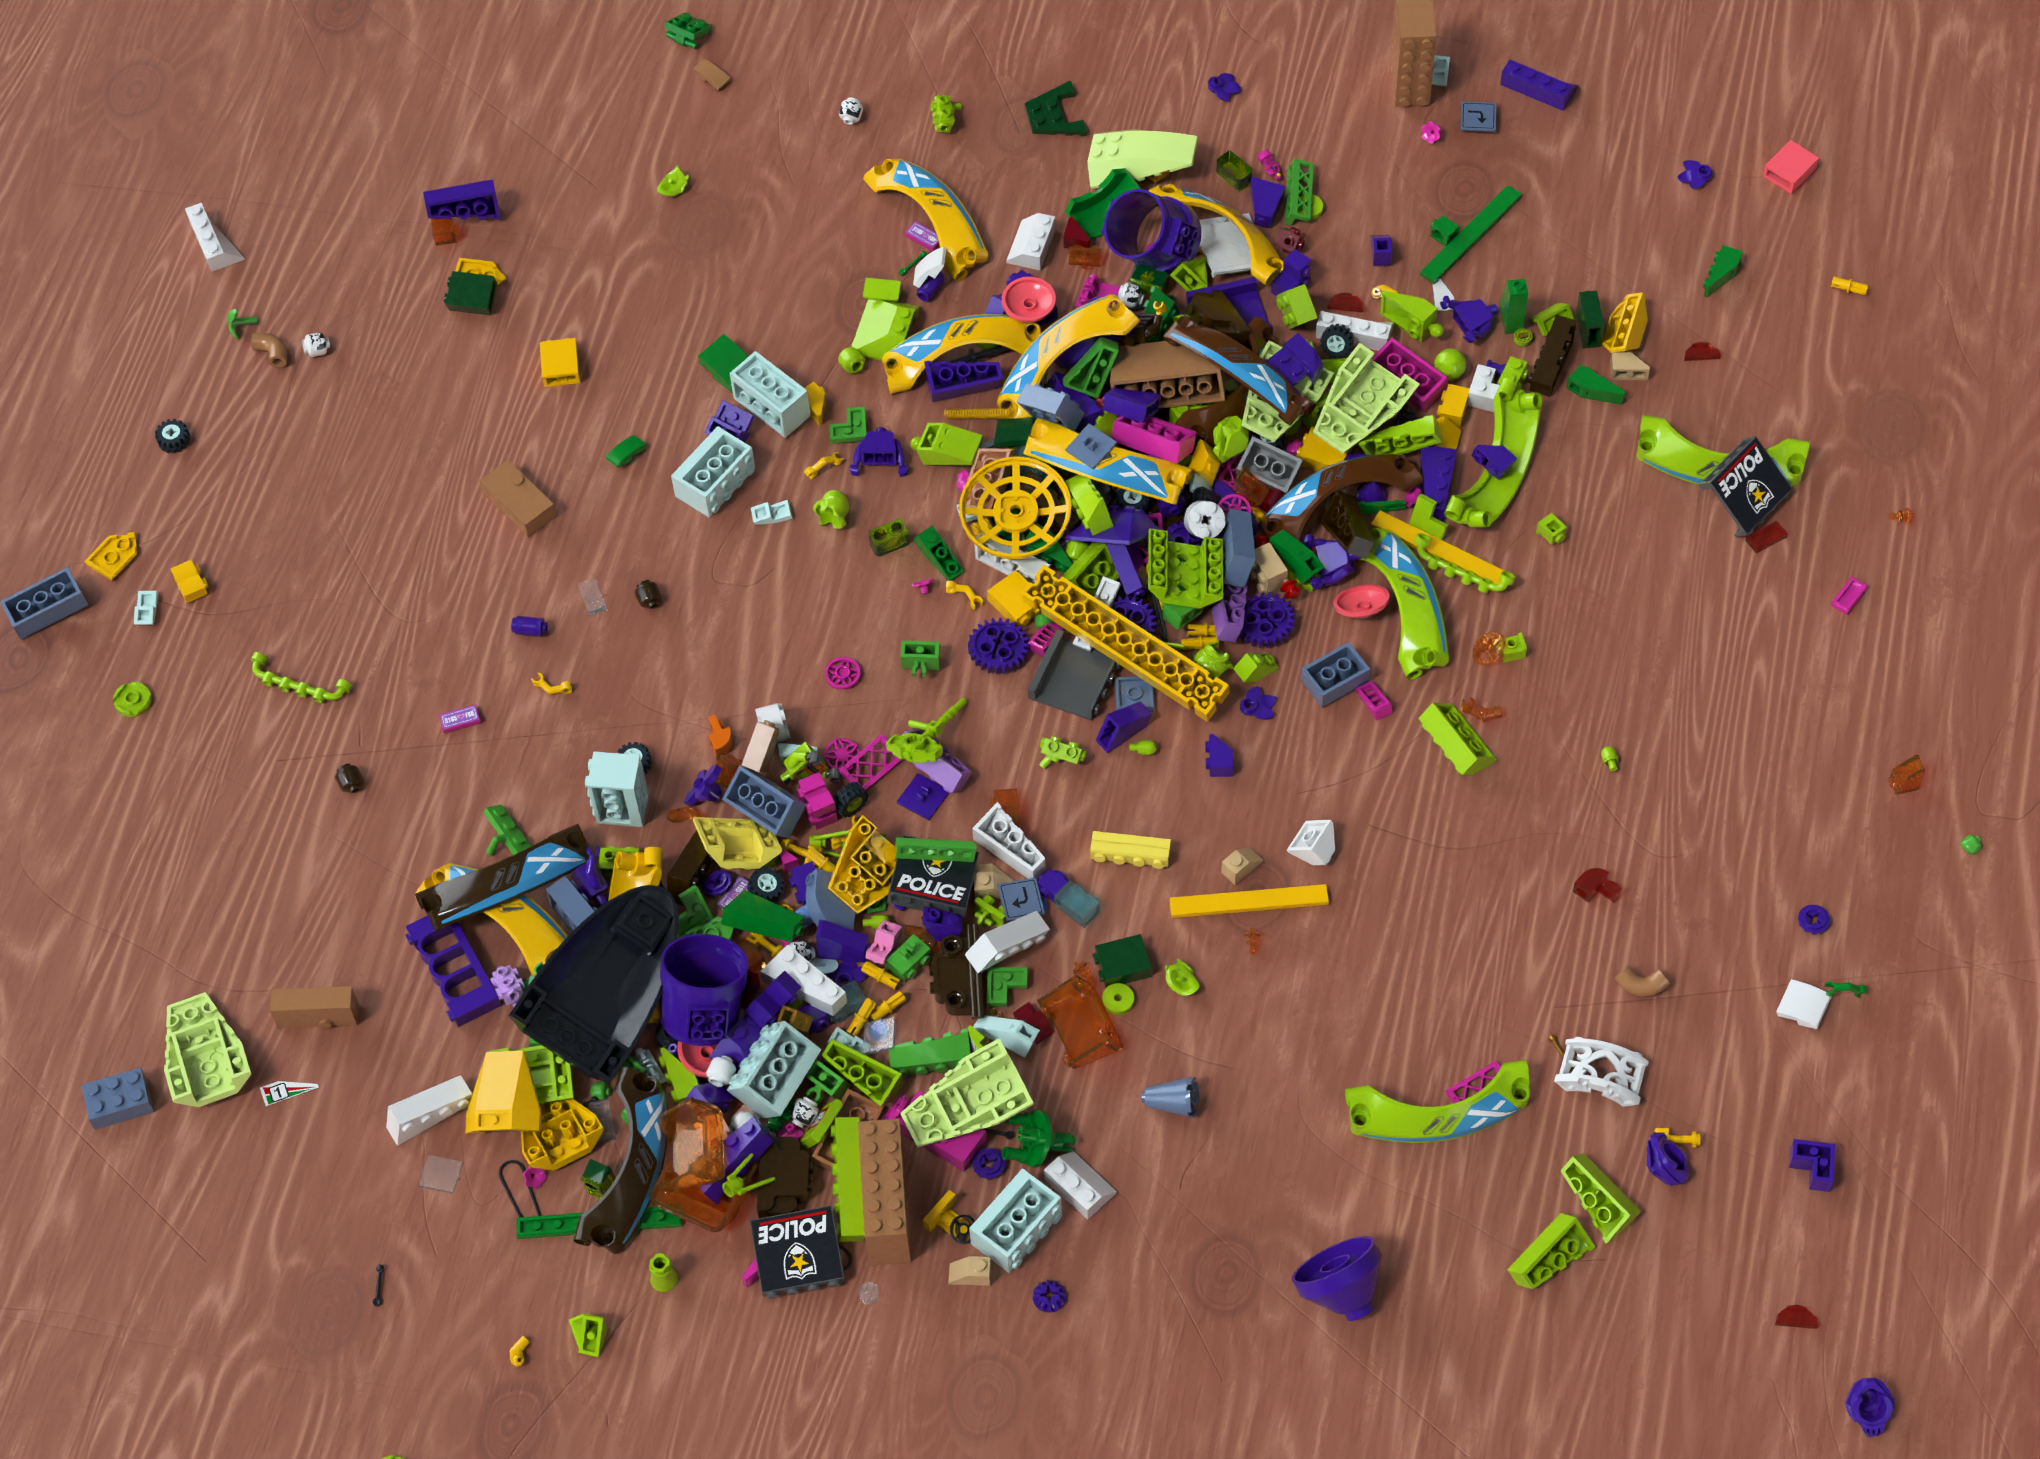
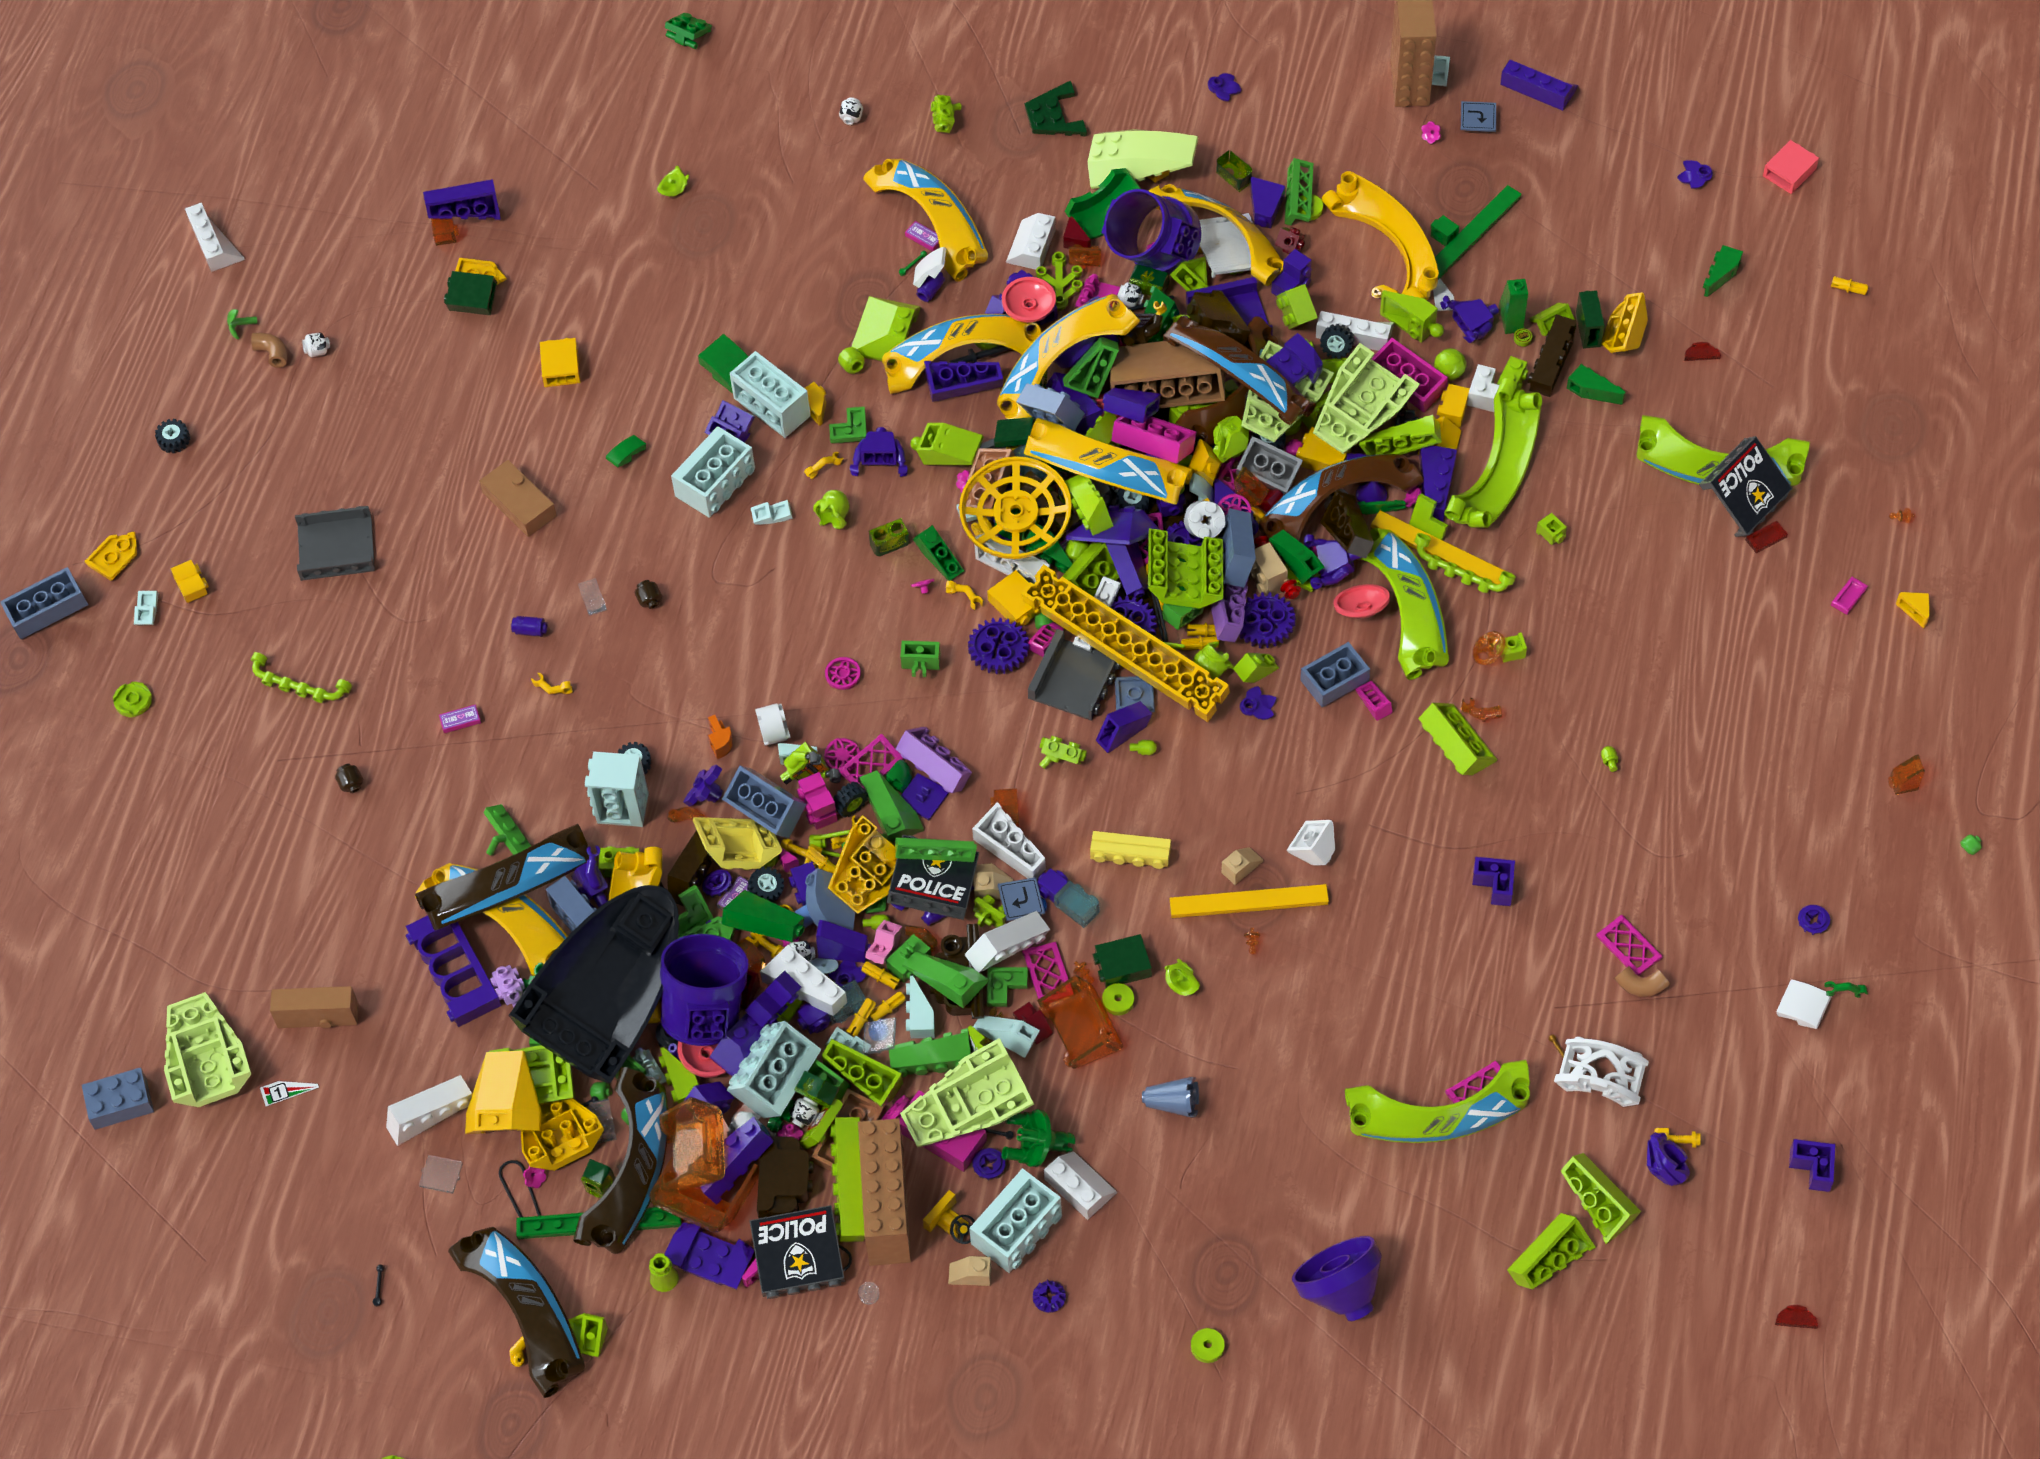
(335, 543): none -> dark grey panel
(543, 1323): none -> dark brown panel
(708, 71): medium nougat slope -> none
(709, 1256): none -> dark purple piece
(720, 1071): white head -> none
(729, 767): clear orange slope -> none
(735, 1184): lime plant -> none
(761, 747): slope -> none
(796, 1019): pearl gold leg -> none
(816, 1089): none -> dark green piece
(882, 289): lime panel -> none
(890, 808): none -> bright green wedge
(899, 776): none -> green brick
(918, 747): lime bar -> none
(921, 1013): none -> light aqua slope
(941, 923): dark purple slope -> none
(949, 978): none -> bright green wedge
(975, 416): yellow piece -> none
(1040, 951): none -> dark pink window
(1060, 283): none -> lime plant
(1091, 446): sand blue piece -> none
(1205, 494): black cone -> none
(1205, 1354): none -> lime piece
(1220, 757): dark purple slope -> none
(1271, 168): dark pink piece -> none
(1345, 302): clear red tile -> none
(1370, 204): none -> yellow panel
(1381, 250): dark purple slope -> none
(1494, 458): dark purple slope -> none
(1495, 874): none -> dark purple brick
(1499, 368): dark purple bush -> none
(1596, 881): clear red brick -> none
(1612, 946): none -> dark pink window
(1627, 367): tan slope -> none
(1870, 1405): dark purple helmet -> none
(1915, 605): none -> yellow slope

